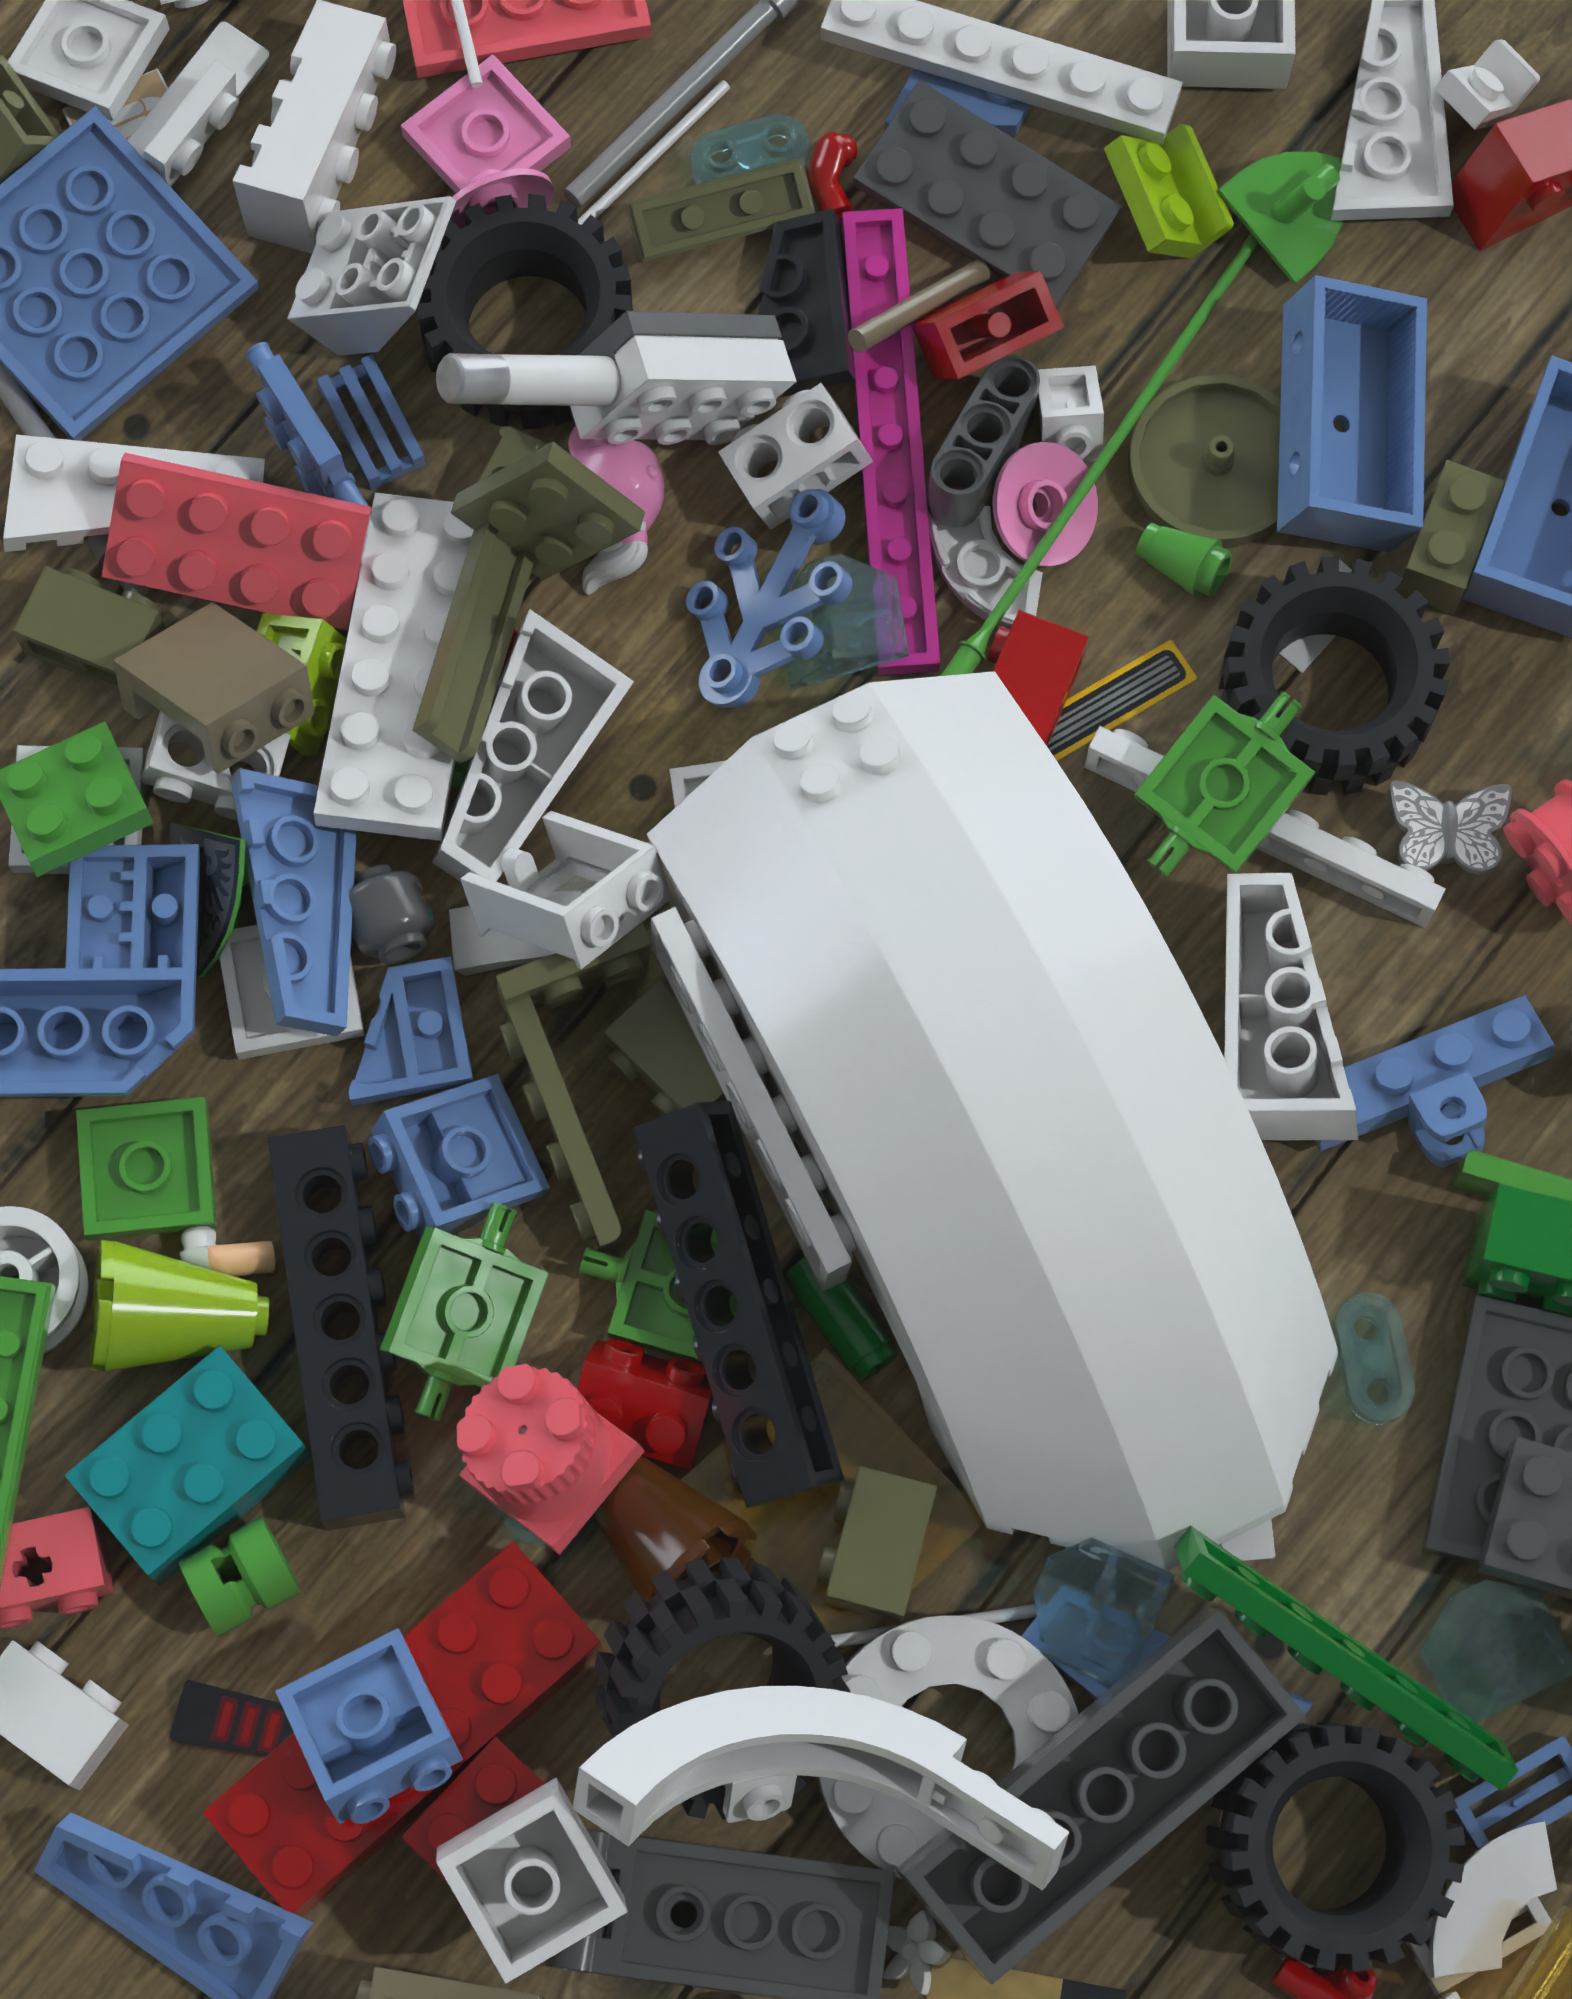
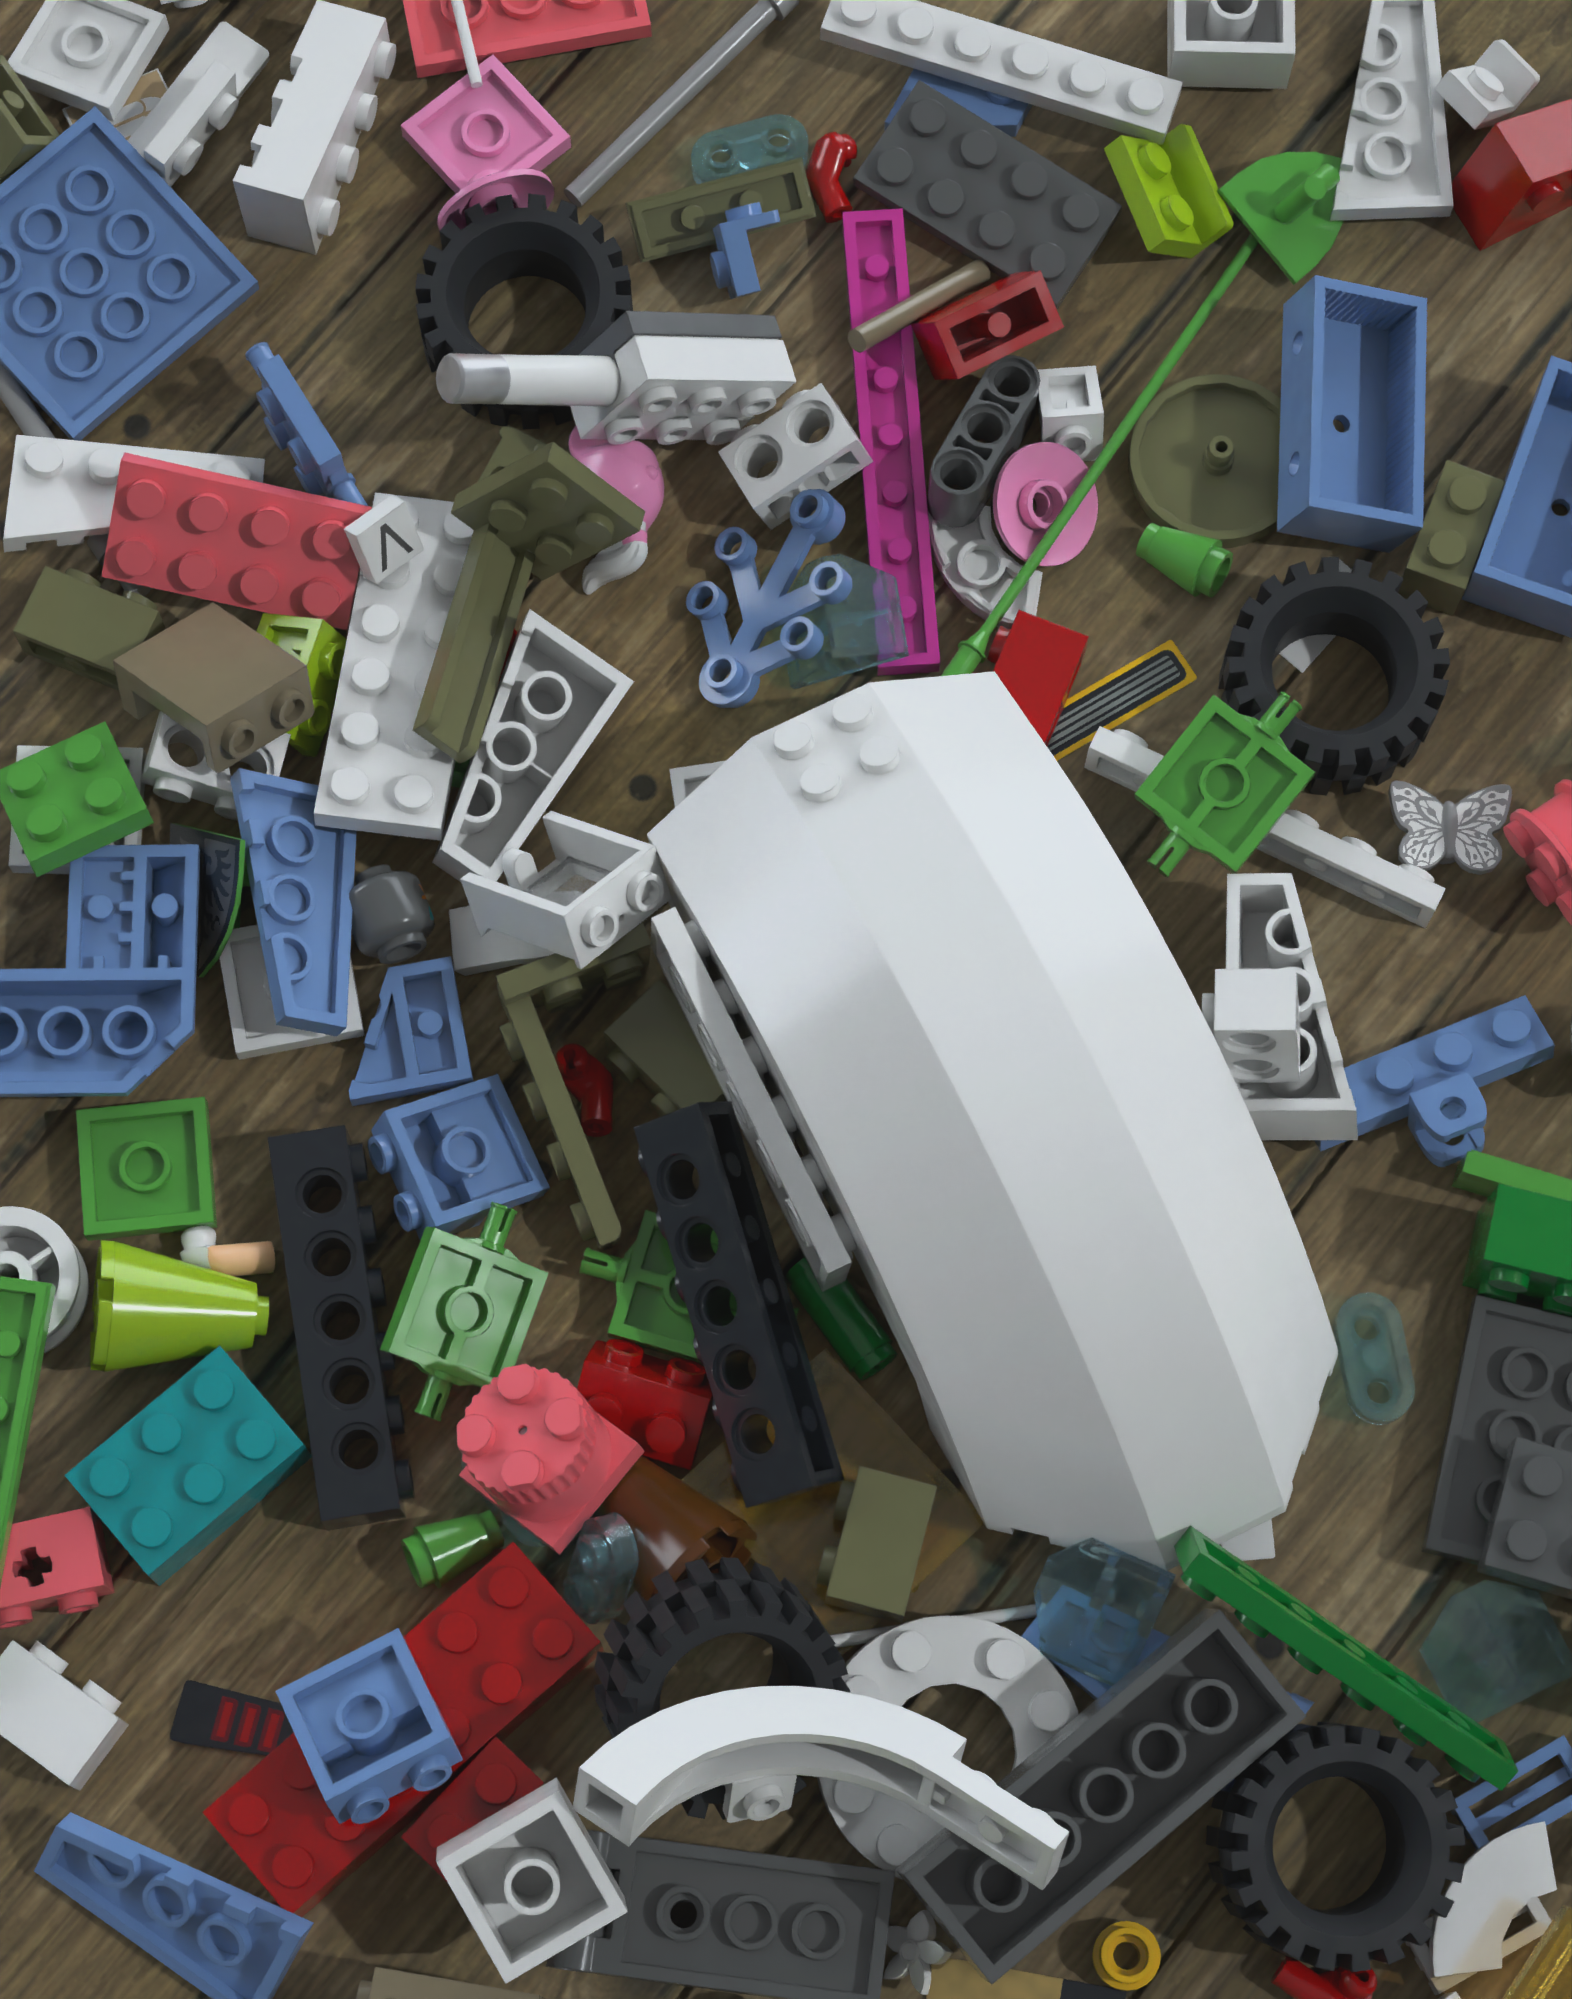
(264, 1572): bright green wheel -> none
(350, 379): medium blue tile -> none
(369, 273): white slope -> none
(384, 539): none -> white tile
(450, 1547): none -> bright green cone
(590, 1086): none -> red arm
(601, 1568): none -> clear light blue plate
(656, 151): white axle -> none
(733, 261): none -> medium blue bracket
(809, 298): black wing -> none
(1148, 1955): none -> yellow plate
(1256, 1023): none -> white brick

